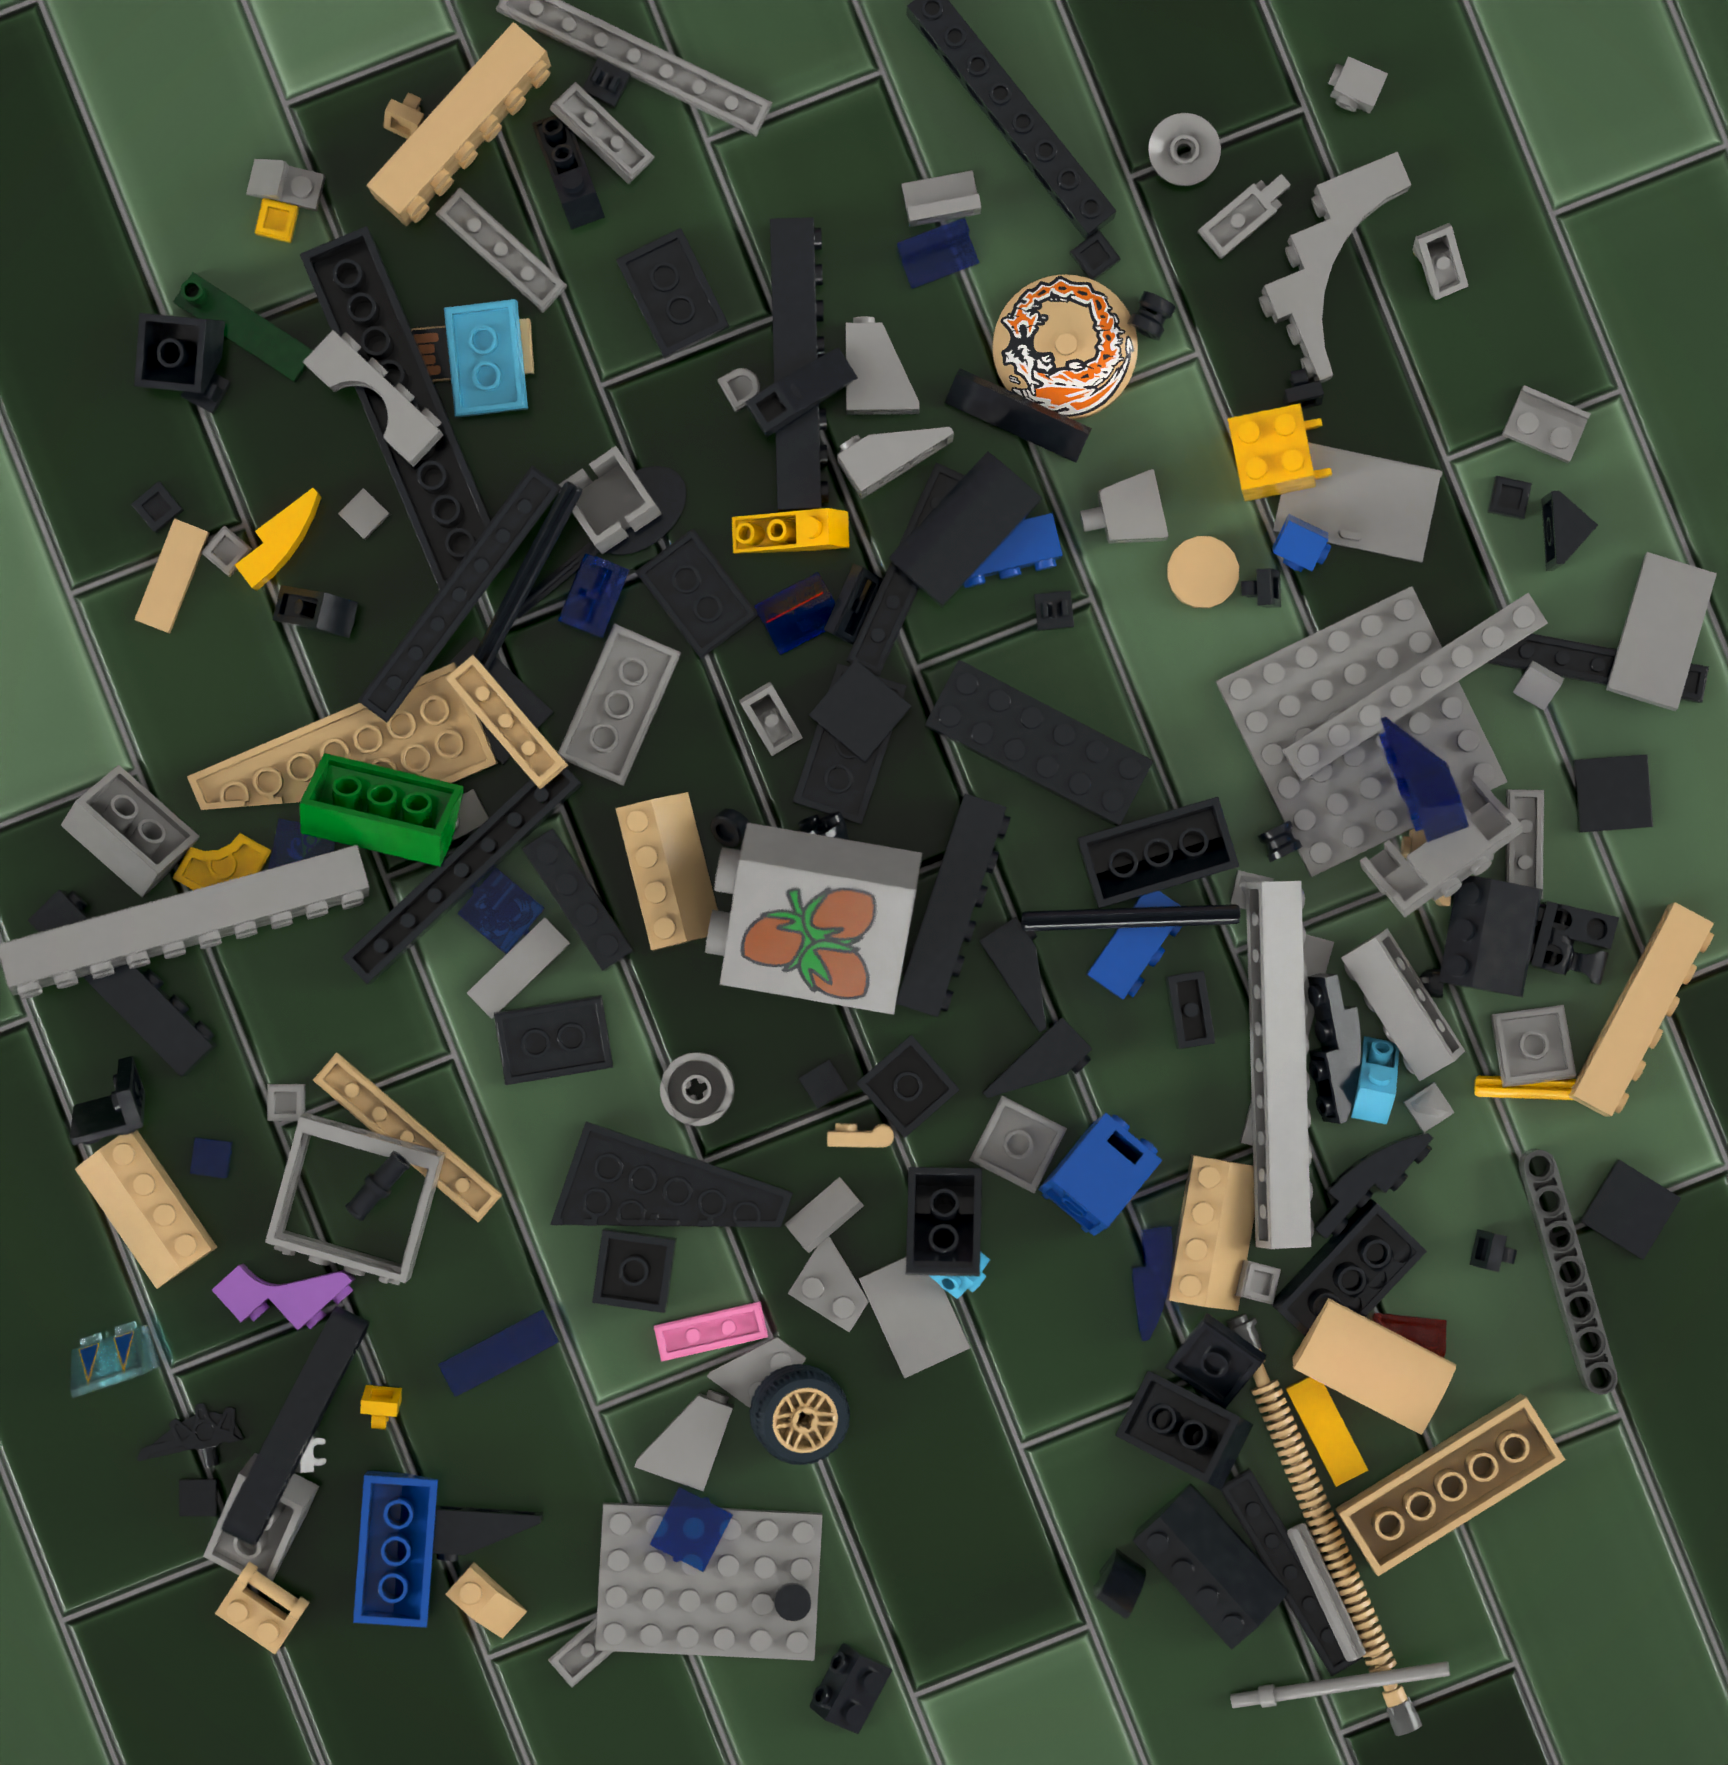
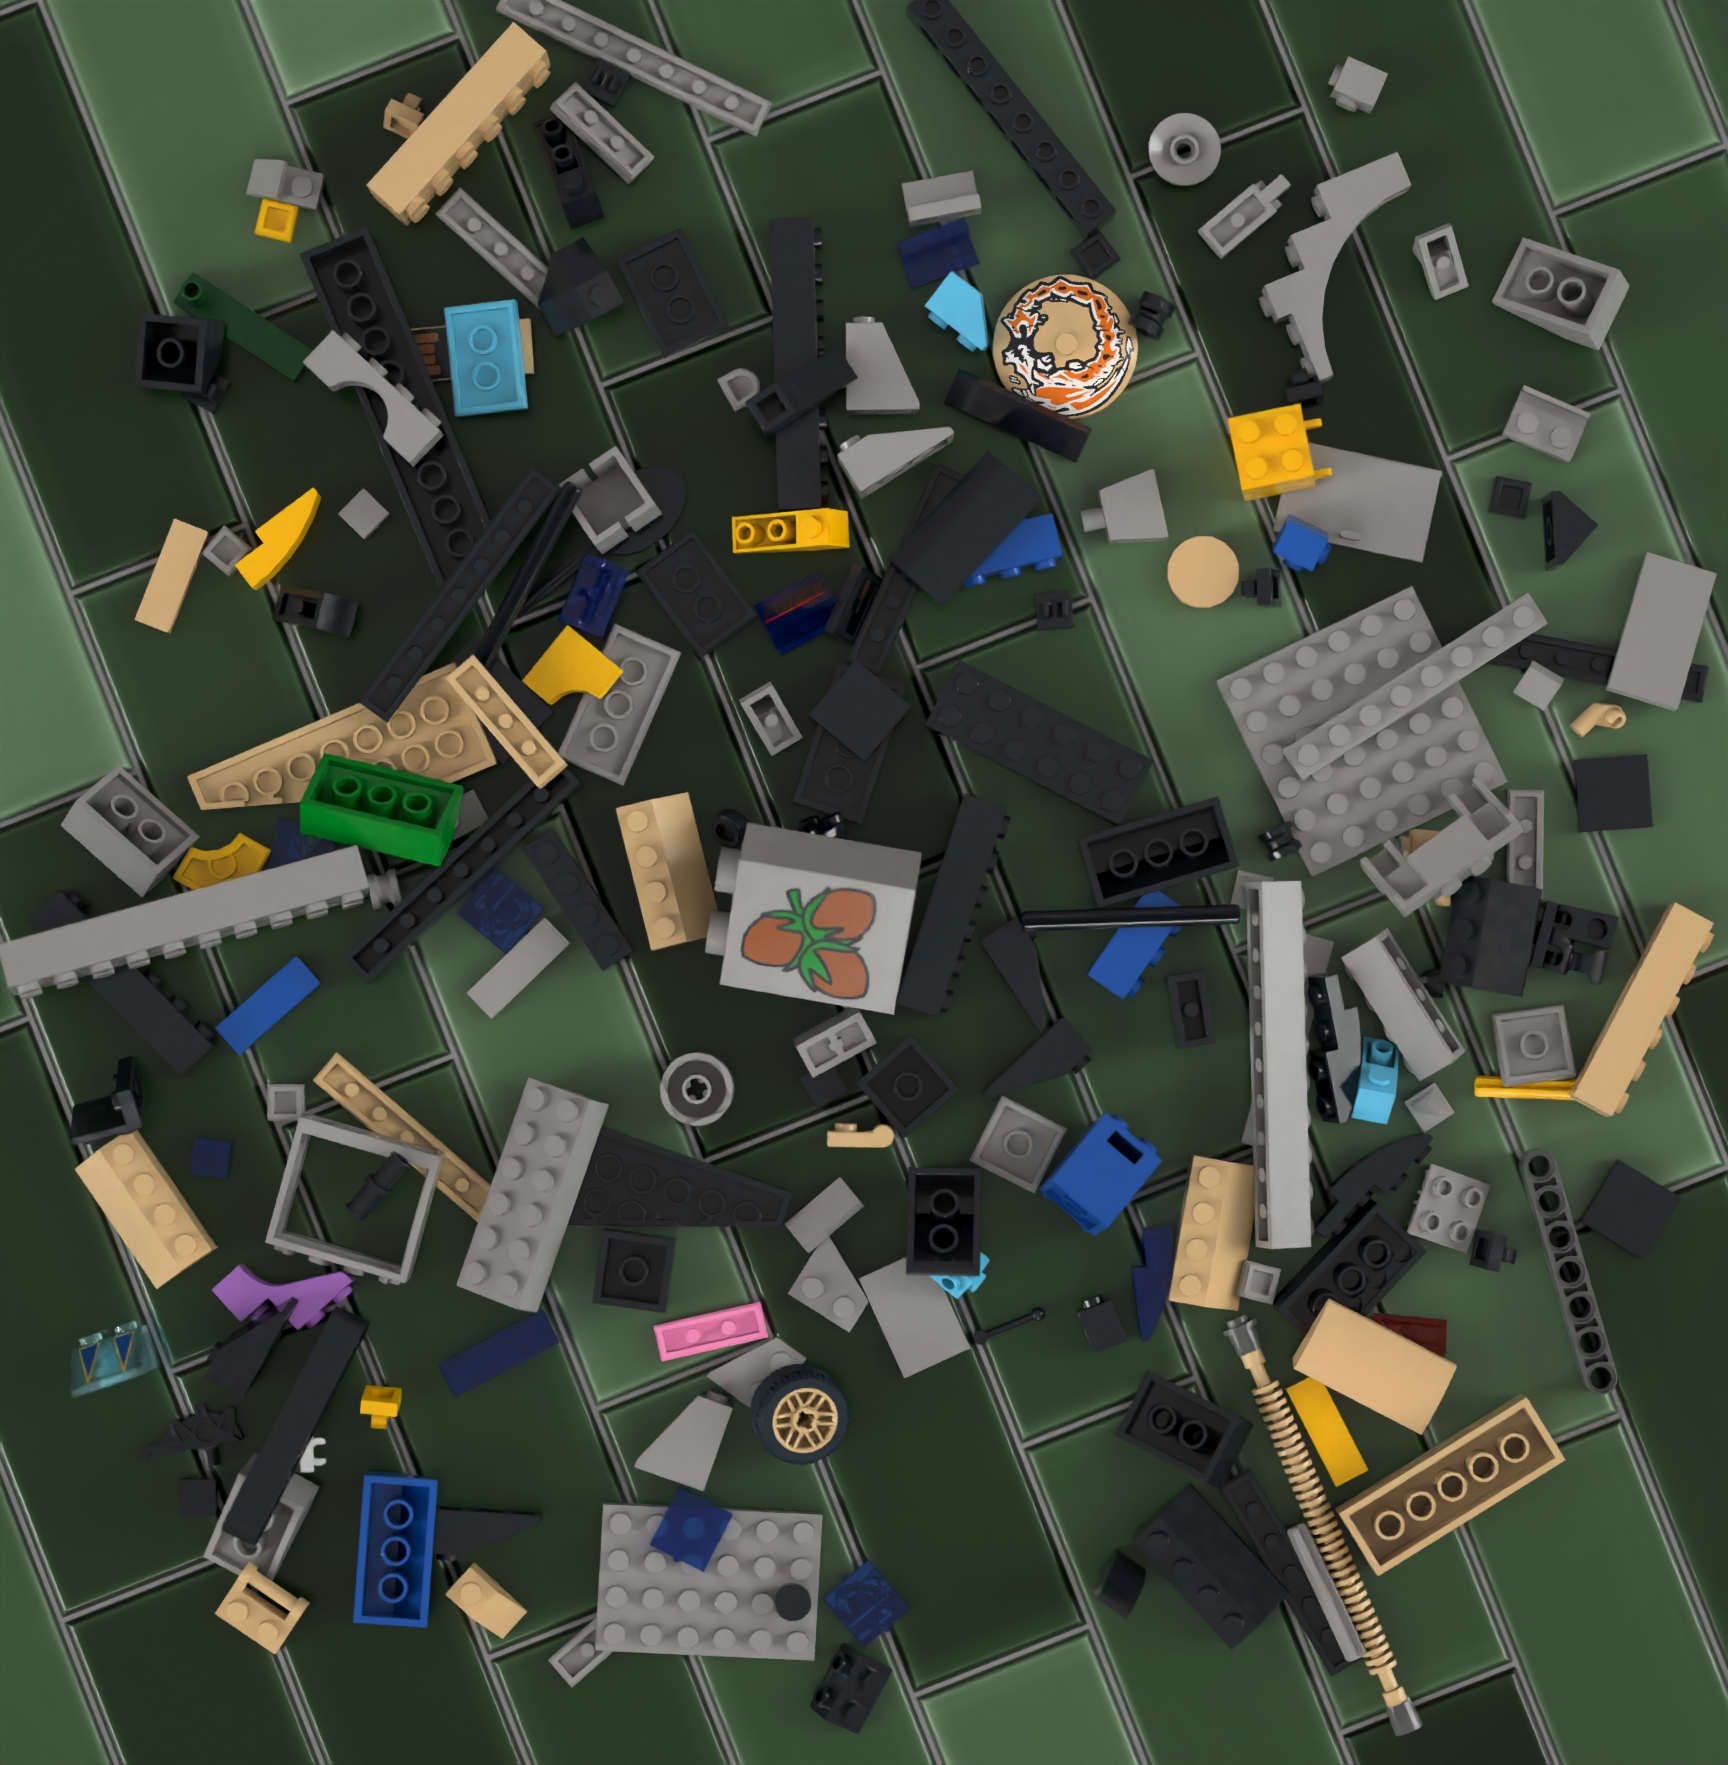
(157, 507): black tile -> none
(246, 1350): none -> black slope
(268, 1005): none -> blue tile
(384, 889): none -> light grey wheel
(532, 1195): none -> light grey brick
(553, 1040): black tile -> none
(572, 667): none -> yellow tile
(576, 288): none -> black slope
(834, 1041): none -> light grey hinge
(866, 1603): none -> clear blue piece
(963, 309): none -> medium azure slope
(981, 1336): none -> black hinge
(1100, 1323): none -> black brick
(1216, 1361): black tile -> none
(1269, 1695): light grey bar -> none
(1423, 783): clear blue slope -> none
(1448, 1208): none -> light grey hinge
(1562, 292): none -> light grey slope
(1601, 715): none -> tan arm

